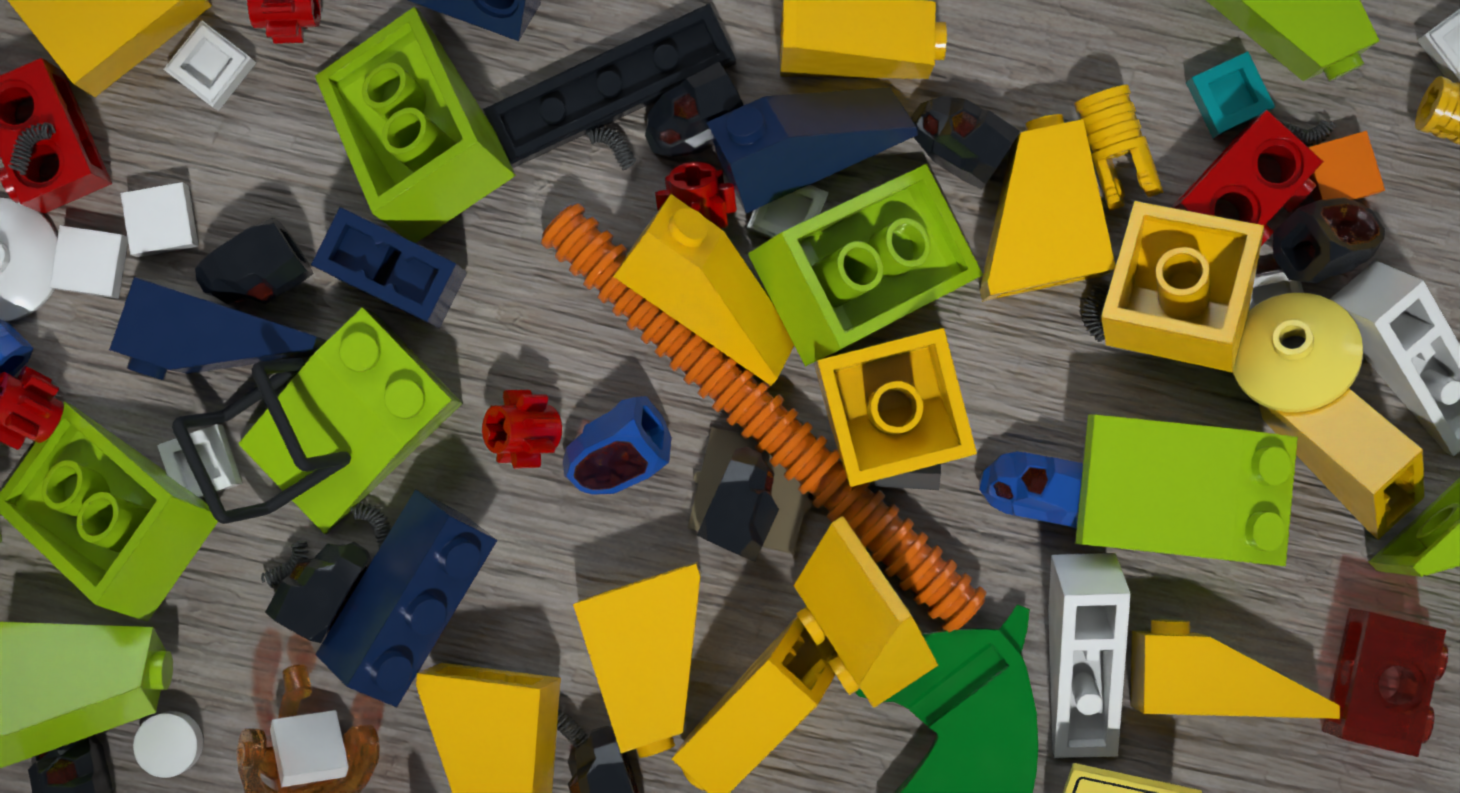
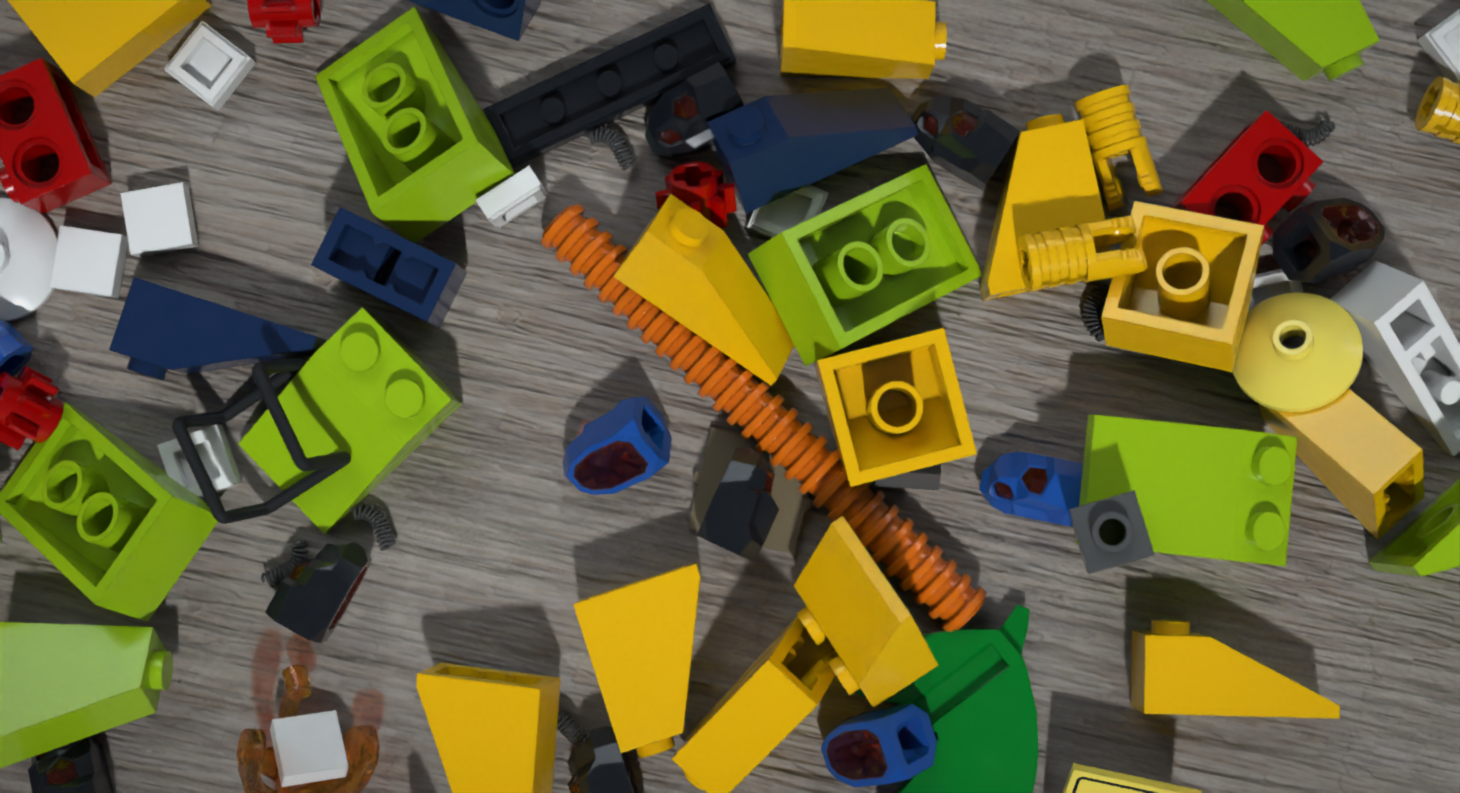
(27, 142): dark grey leg -> none
(168, 744): white tile -> none
(254, 265): black rock -> none
(405, 599): dark blue brick -> none
(512, 197): none -> white tile
(522, 428): red gear -> none
(880, 746): none -> blue rock
(1071, 256): none -> yellow hinge
(1086, 524): none -> dark grey plate
(1087, 653): white slope -> none
(1230, 94): teal tile -> none
(1347, 169): orange tile -> none
(1368, 649): clear red brick -> none

